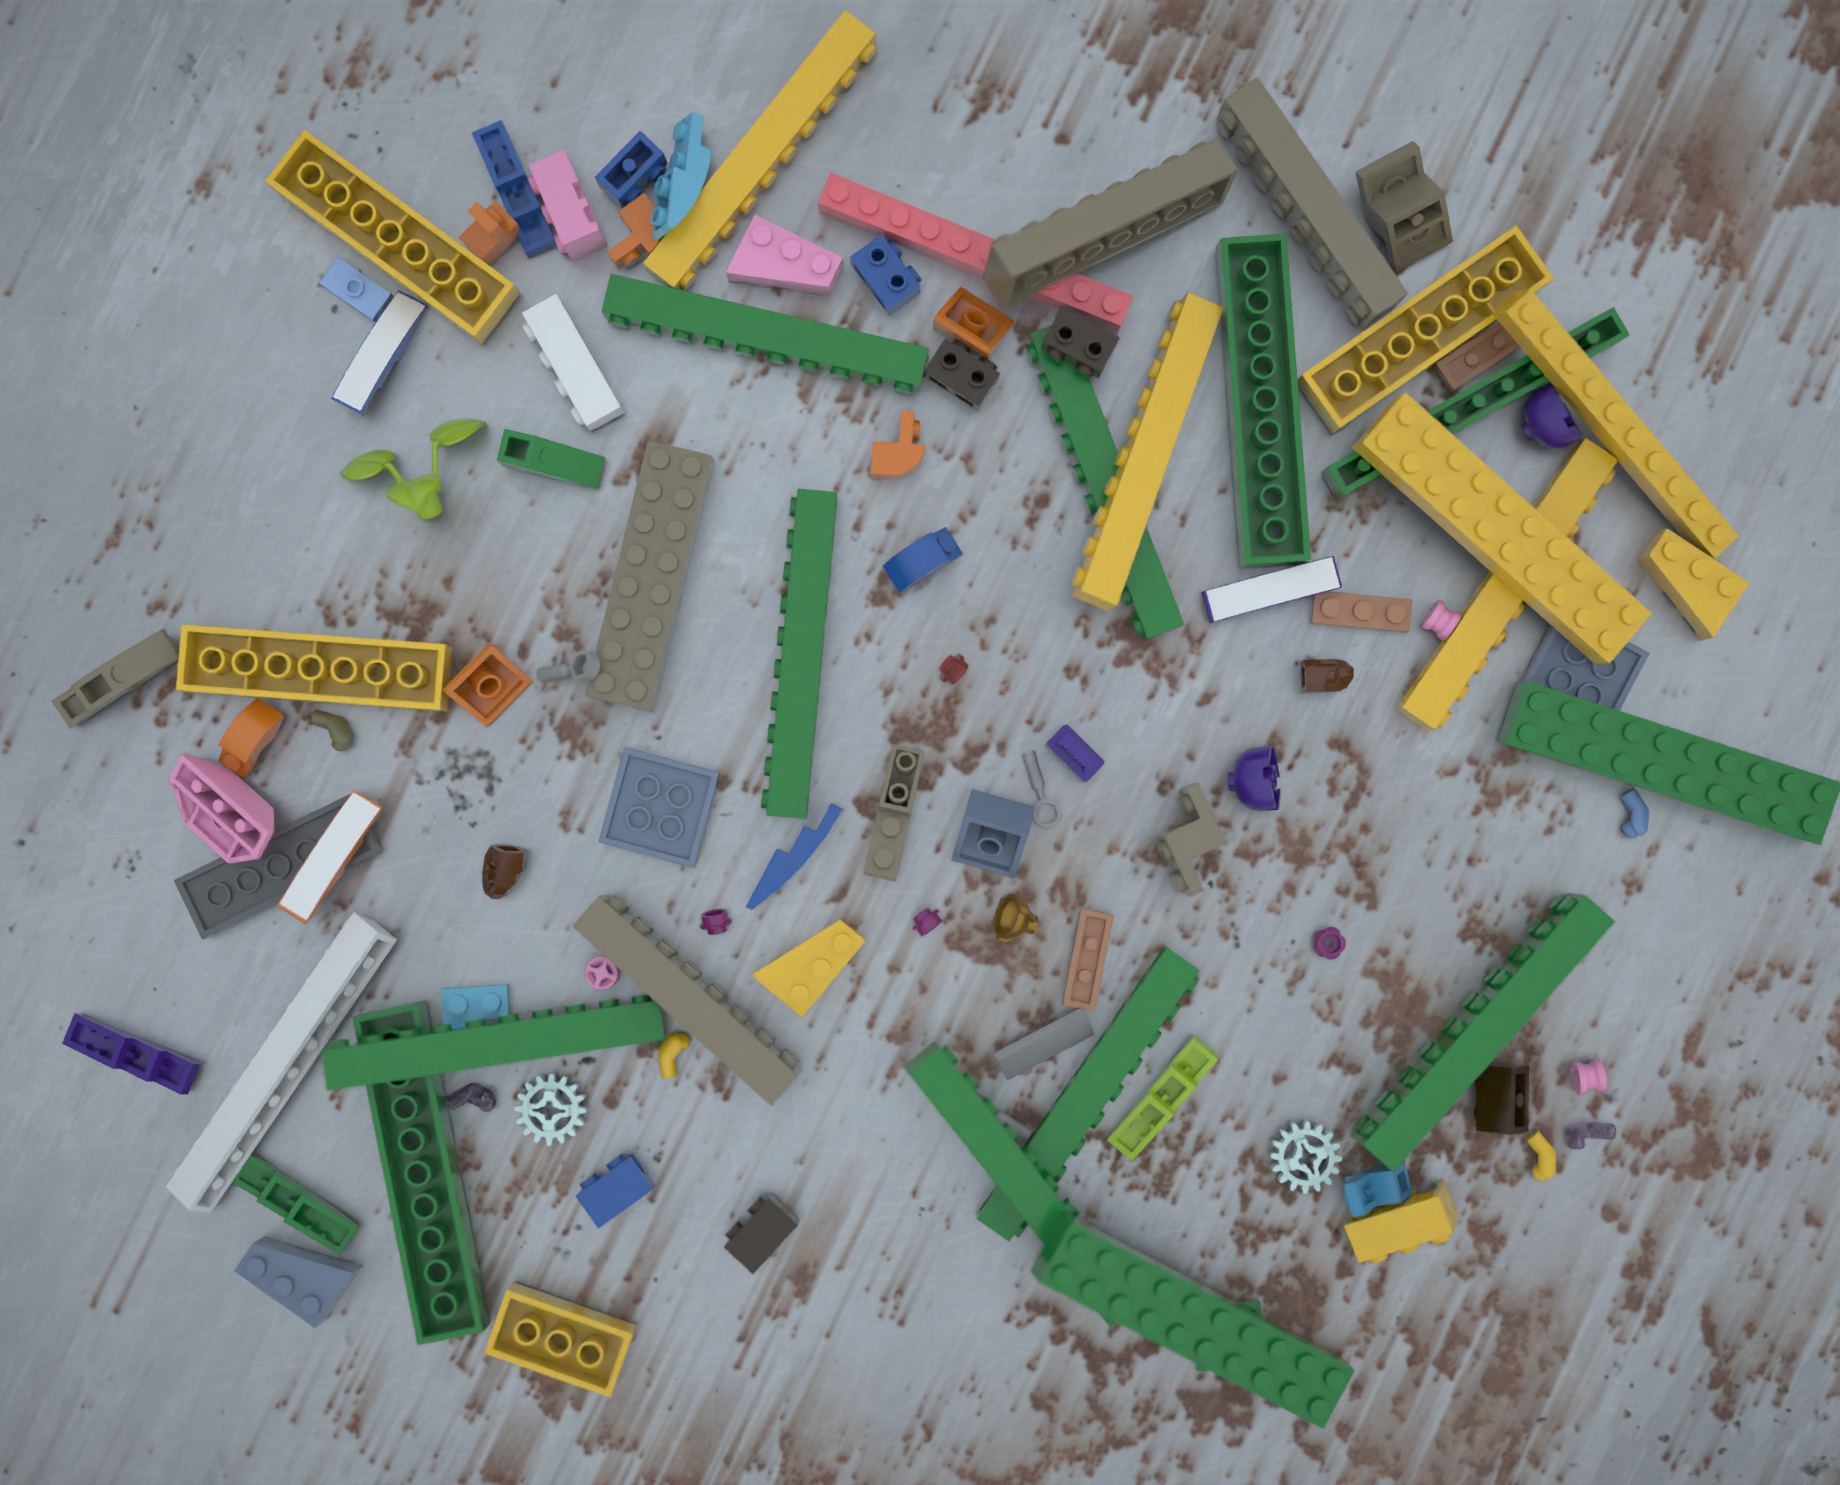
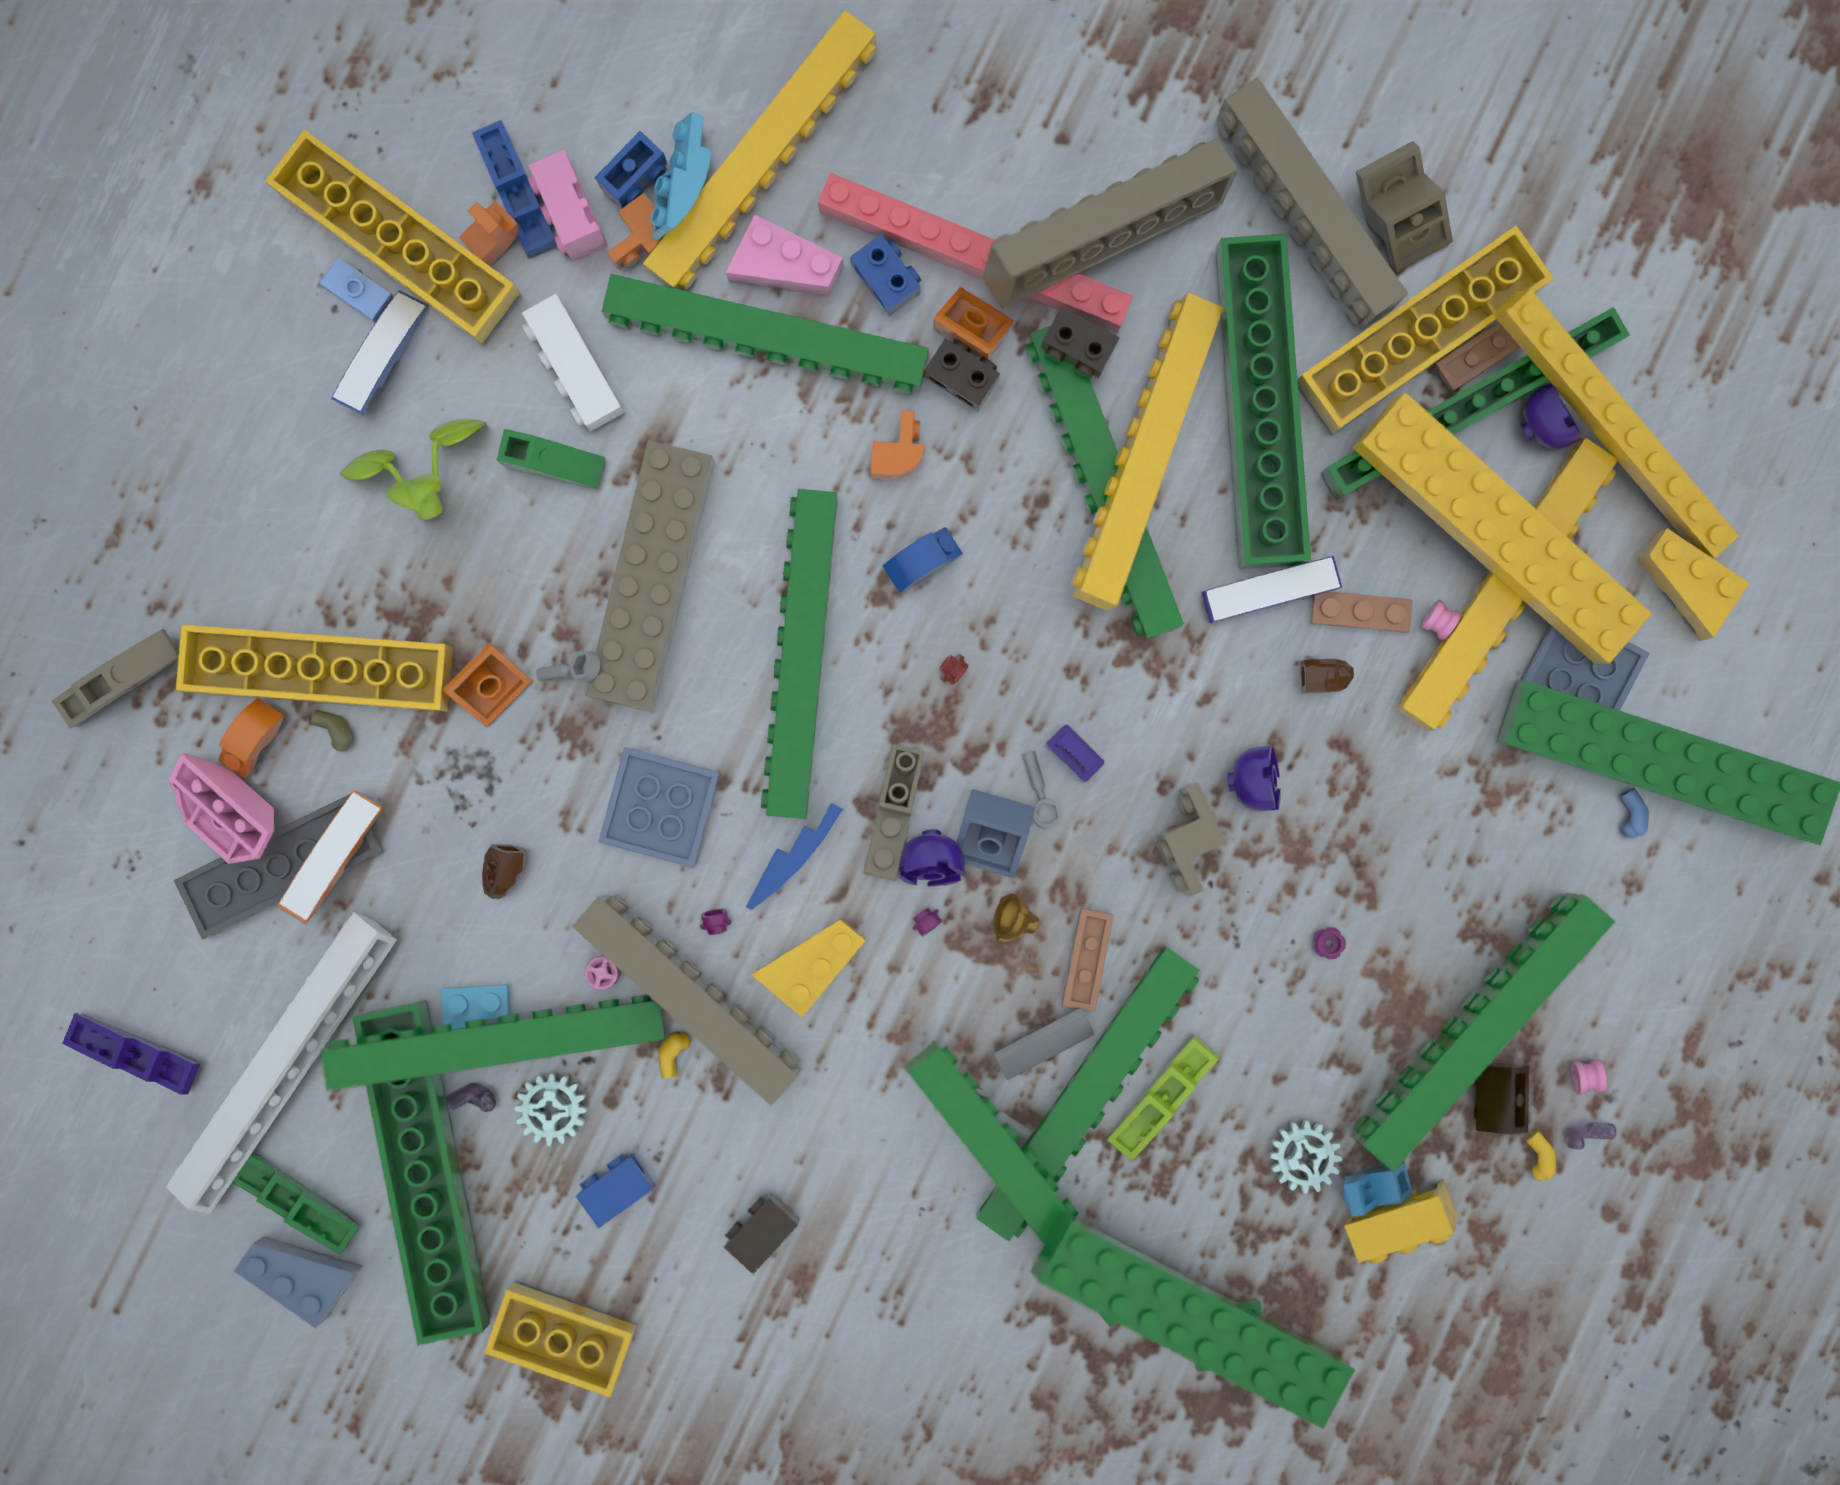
(932, 859): none -> dark purple cylinder

